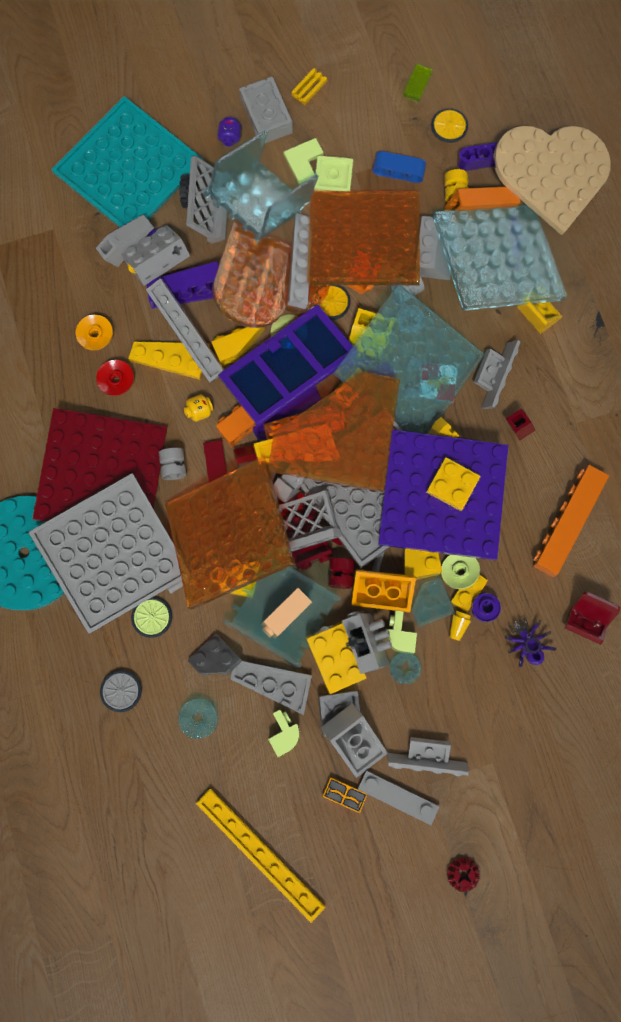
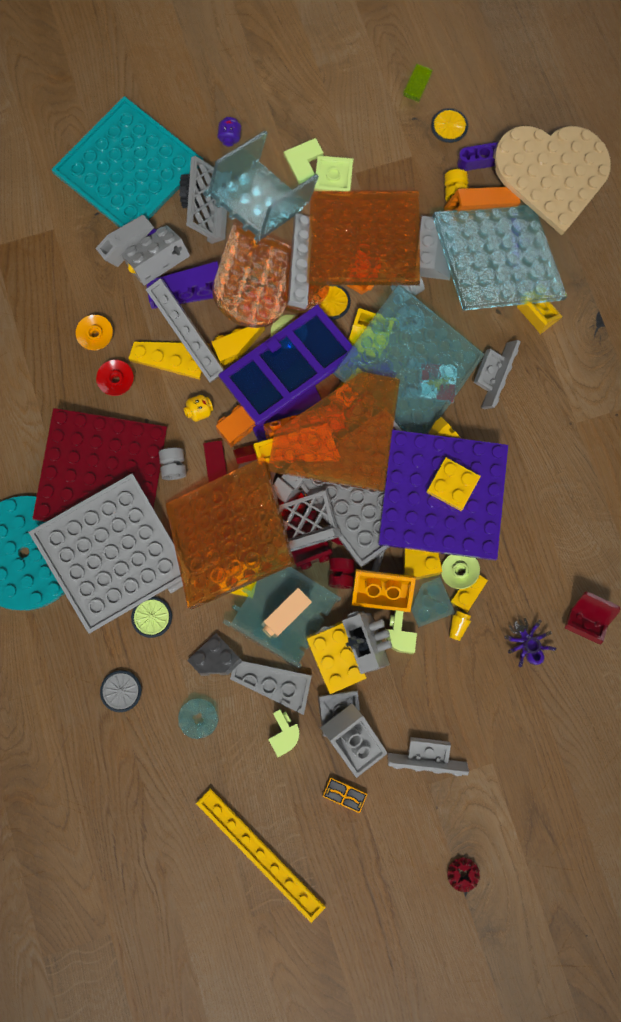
(266, 109): light grey piece -> none
(306, 82): yellow tile -> none
(397, 673): clear light blue gear -> none
(398, 797): light grey plate -> none
(399, 167): blue beam -> none
(486, 607): dark purple plate -> none
(520, 424): dark red brick -> none
(571, 520): orange brick -> none

